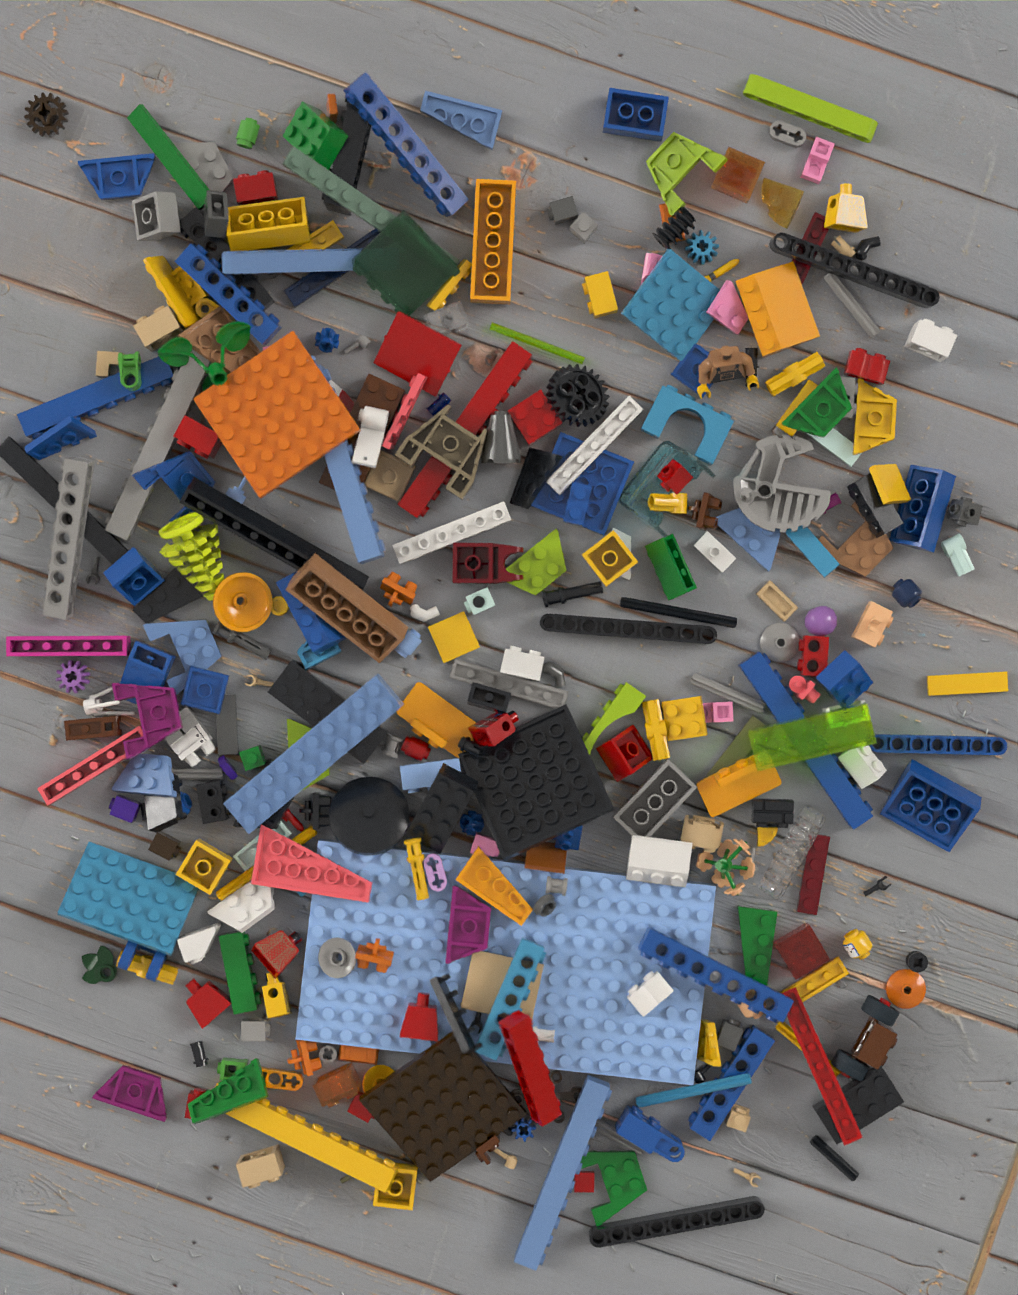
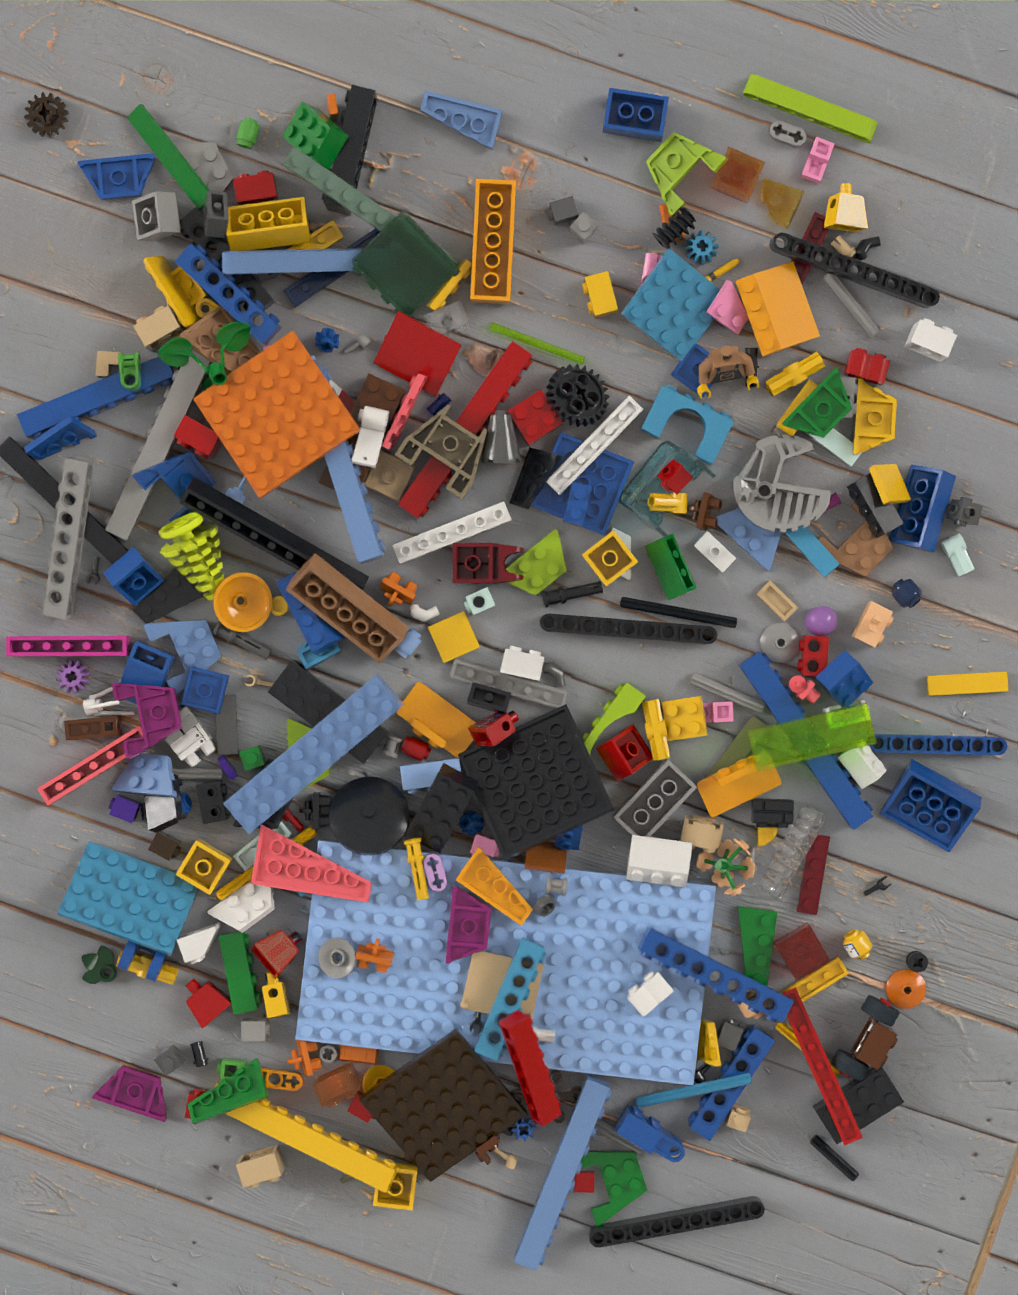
(169, 1060): none -> dark grey brick
(416, 148): blue brick -> none
(420, 1019): red torso -> none
(453, 1015): black hinge -> none
(471, 747): black pin -> none
(749, 1177): tan hand -> none

